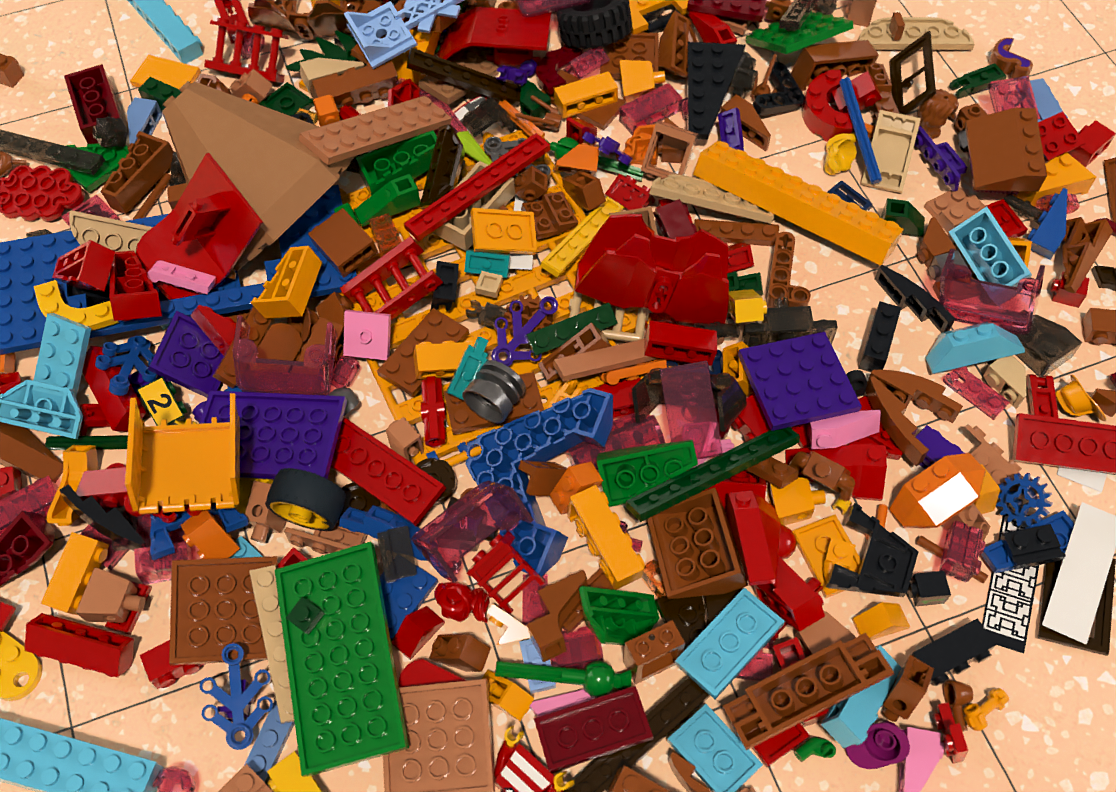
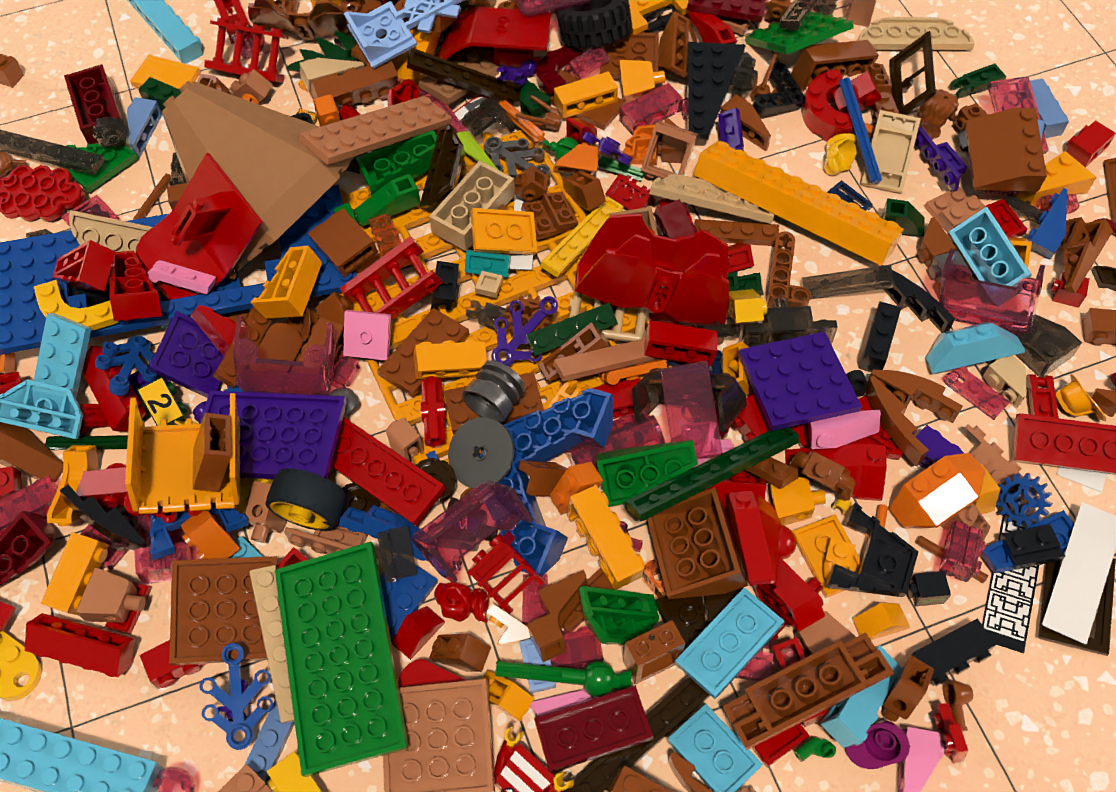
(138, 172): dark orange wedge -> none
(211, 452): none -> dark orange brick
(287, 100): dark green tile -> none
(305, 615): dark green plate -> none
(469, 365): teal hinge -> none
(476, 187): red plate -> none
(497, 452): none -> dark grey piece
(849, 281): none -> clear smoke tile
(896, 26): dark orange tile -> none
(976, 714): light orange bar -> none
(1010, 62): dark orange animal -> none
(1058, 136): red hinge -> none

